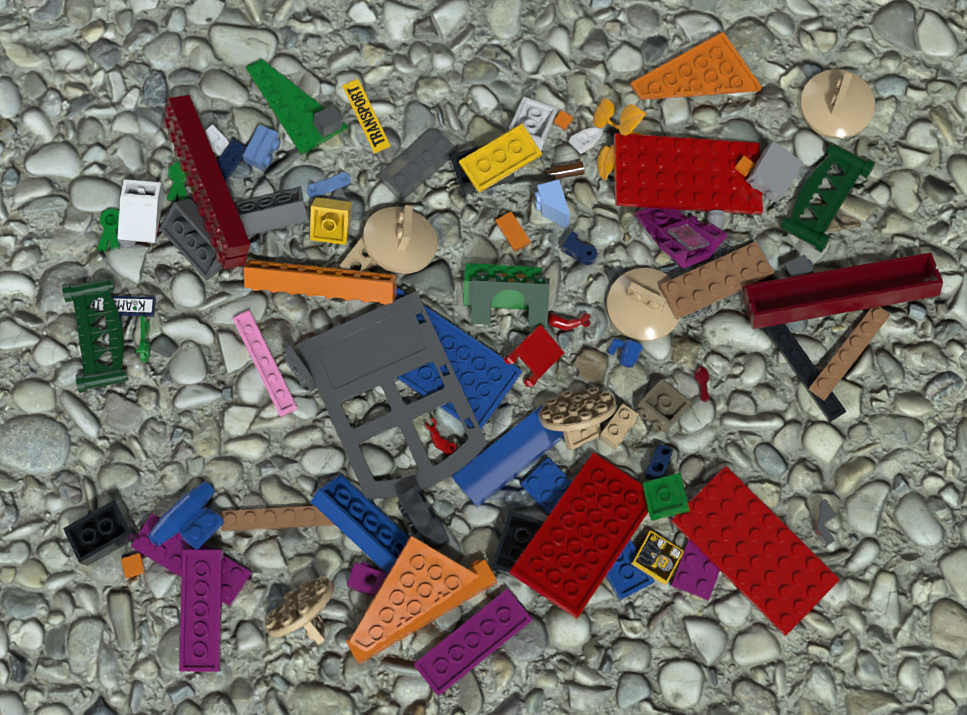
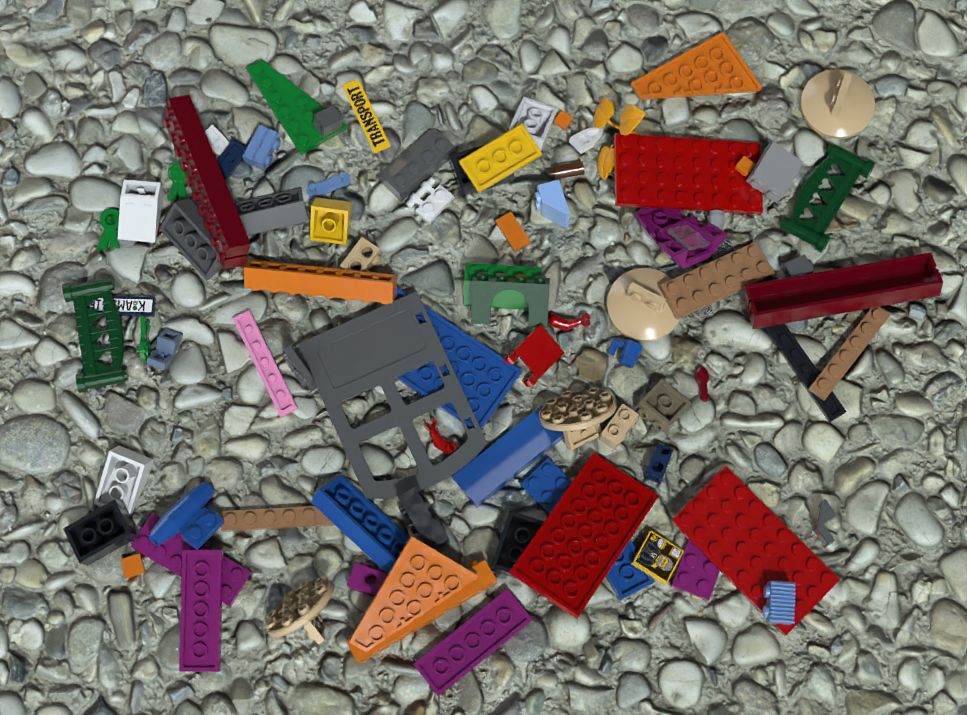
(123, 478): none -> white slope
(166, 348): none -> sand blue slope
(400, 239): tan bracket -> none
(434, 204): none -> white plate
(579, 251): dark blue leg -> none
(666, 496): green tile -> none
(779, 602): none -> medium blue brick

